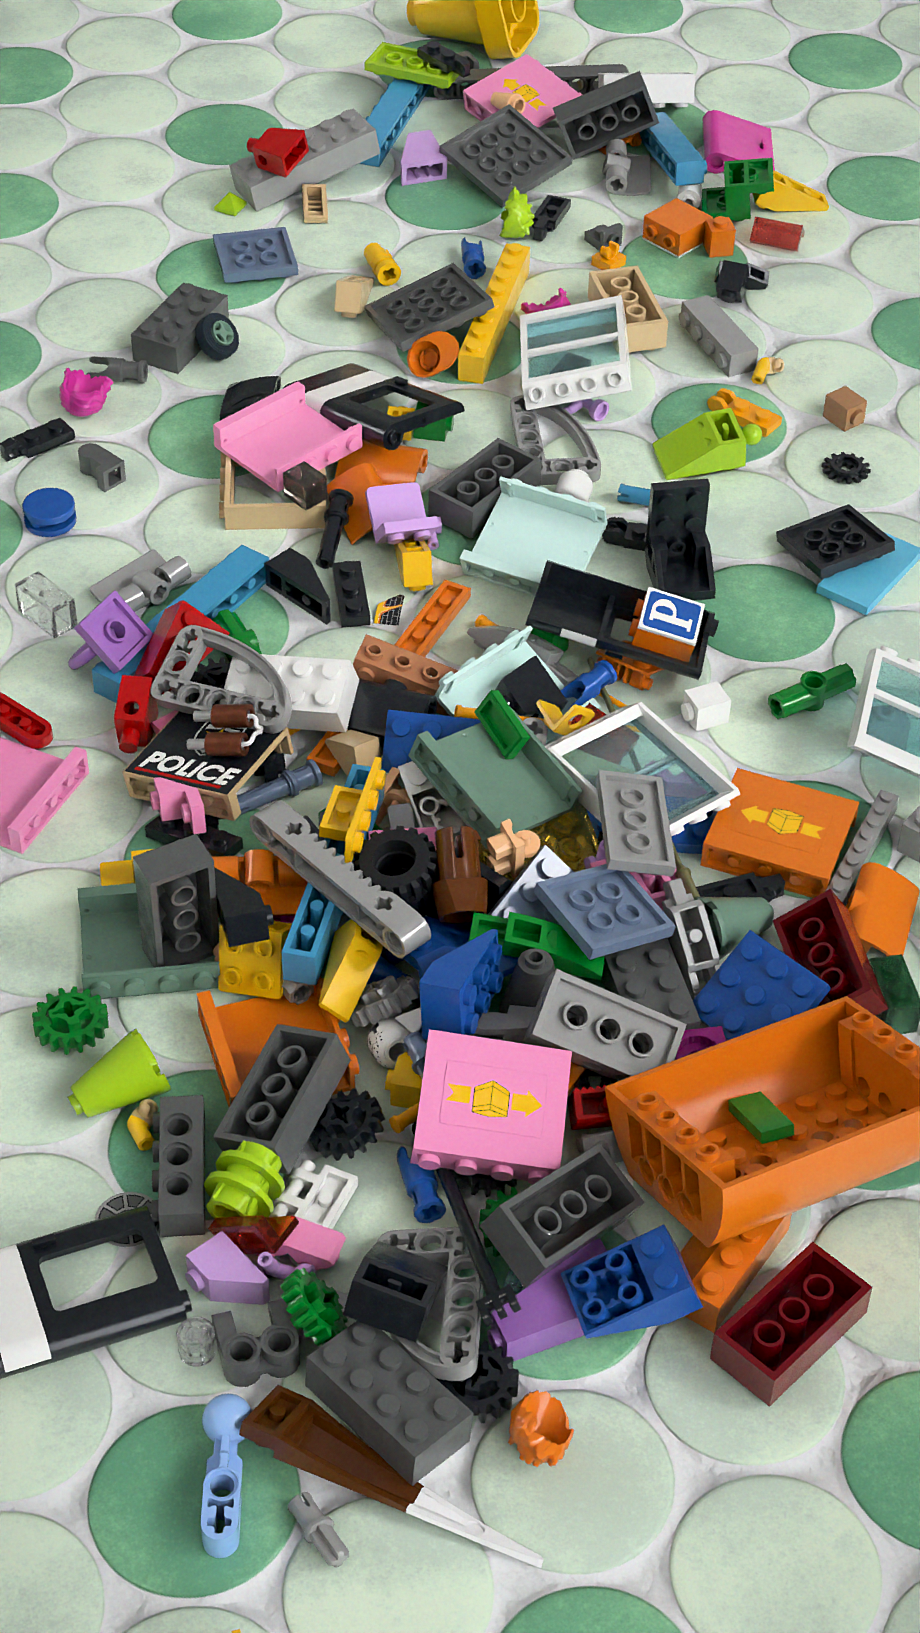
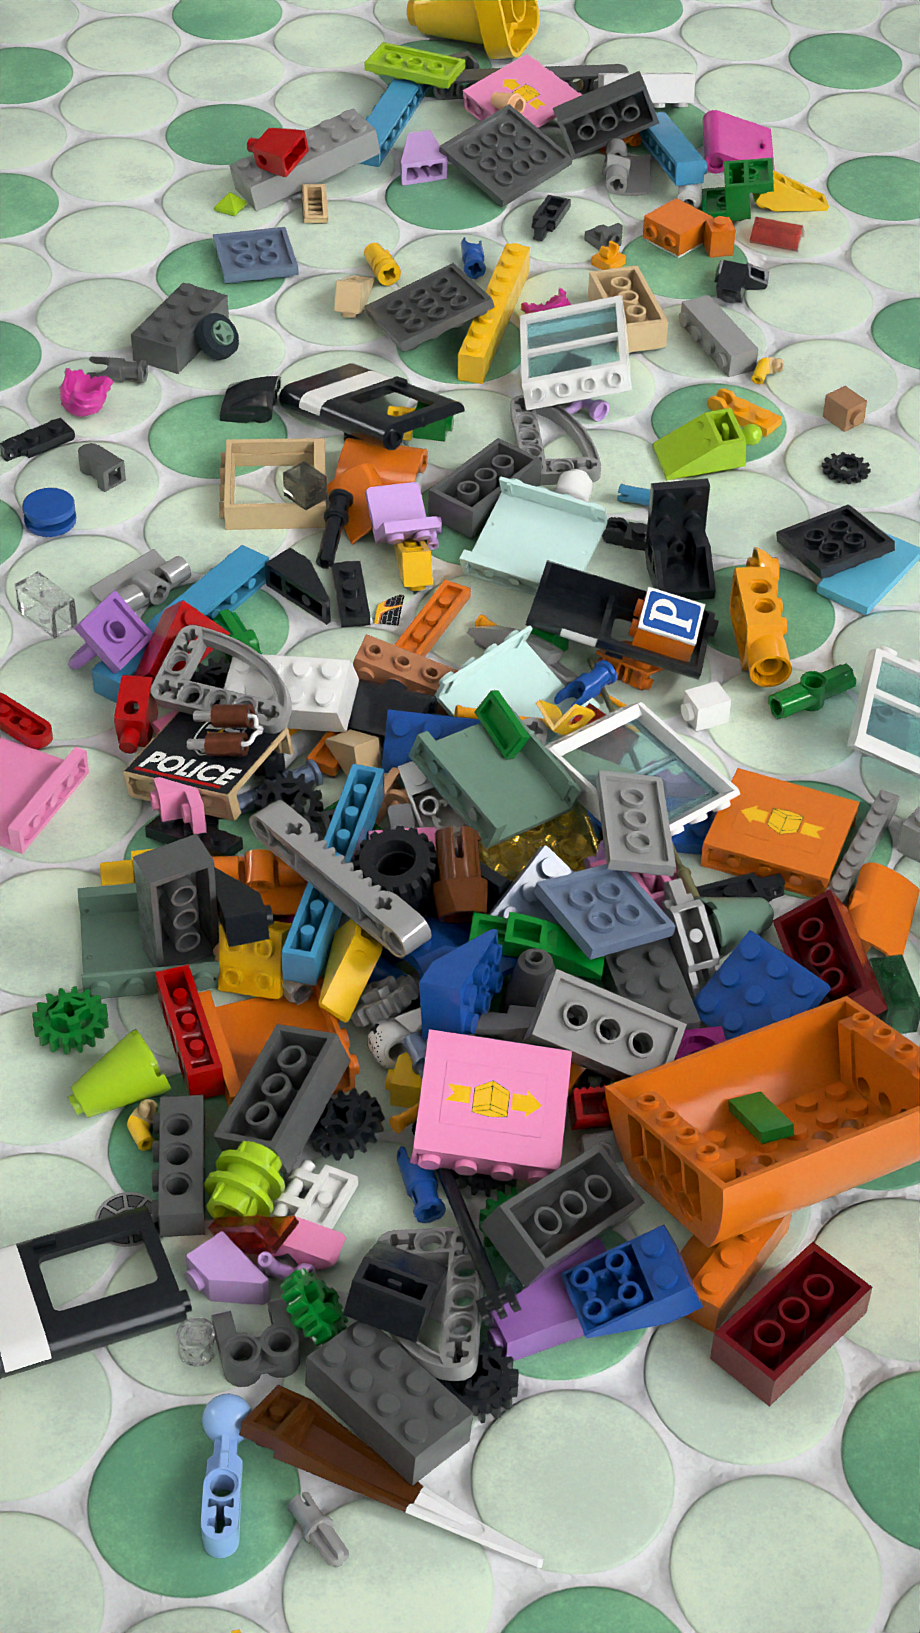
(189, 1032): none -> red brick
(282, 434): bright pink panel -> none
(292, 792): none -> black gear
(350, 813): yellow bracket -> none
(432, 354): orange cap -> none
(444, 58): black hinge -> none
(511, 849): light nougat hips -> none
(517, 216): lime hair -> none
(528, 685): black torso -> none
(540, 1429): orange hair -> none
(758, 620): none -> light orange brick

